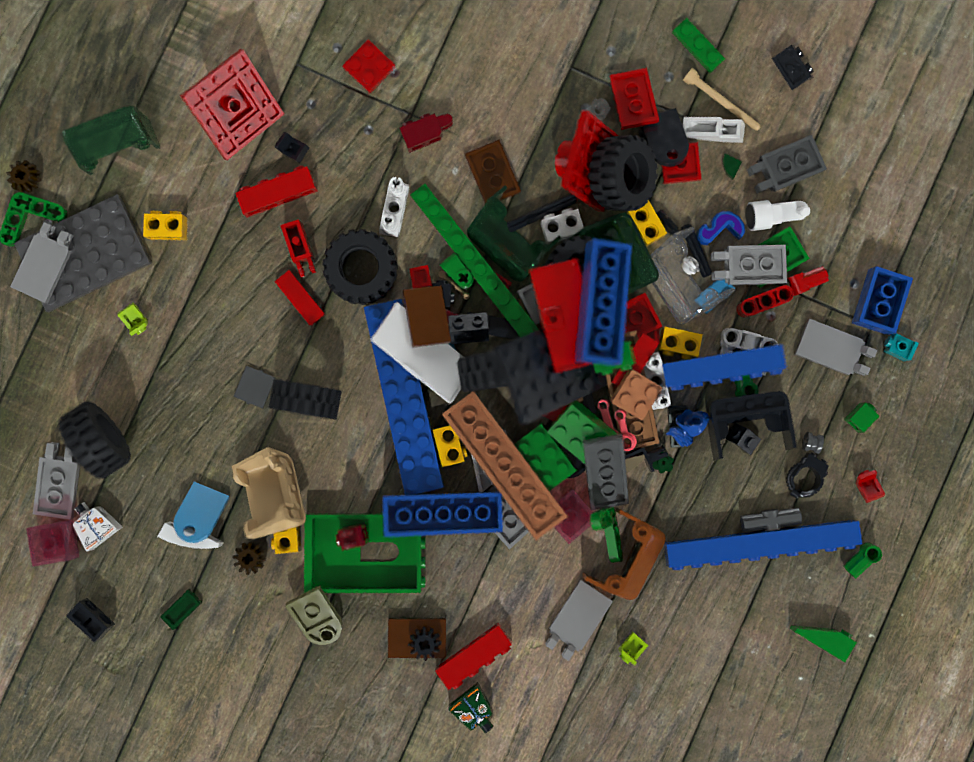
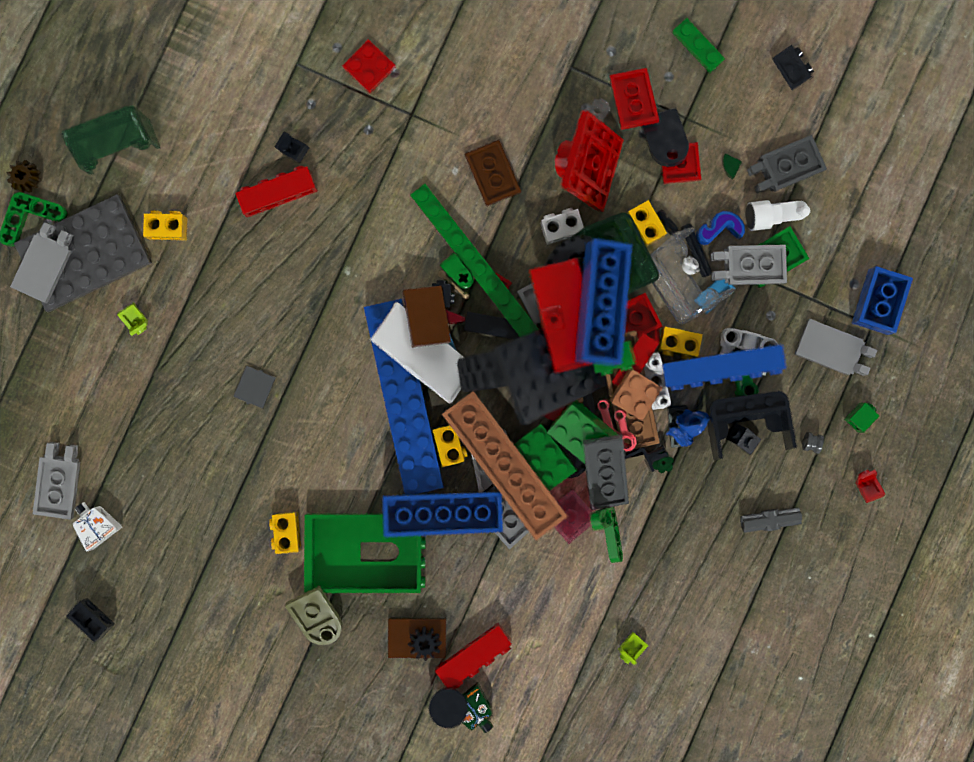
(52, 543): clear pink brick -> none
(94, 440): black tyre -> none
(168, 533): white slope -> none
(181, 609): dark green tile -> none
(199, 511): dark azure tile -> none
(232, 104): piece -> none
(243, 562): dark brown gear -> none
(271, 492): tan windscreen -> none
(298, 245): red hinge -> none
(299, 298): red tile -> none
(305, 399): black tyre -> none
(342, 249): black tyre -> none
(352, 536): dark red hinge -> none
(396, 196): white piece -> none
(420, 277): red bracket -> none
(425, 130): dark red hinge -> none
(448, 708): none -> black tile
(468, 328): black bracket -> none
(505, 248): clear green windscreen -> none
(539, 213): black axle -> none
(578, 618): light grey tile -> none
(623, 173): black tyre -> none
(651, 545): dark orange windscreen -> none
(693, 78): tan piece -> none
(714, 129): white slope -> none
(762, 543): blue brick -> none
(773, 298): red beam -> none
(804, 281): red piece -> none
(819, 469): black piece -> none
(830, 640): green slope -> none
(860, 561): green piece -> none
(892, 347): teal brick -> none

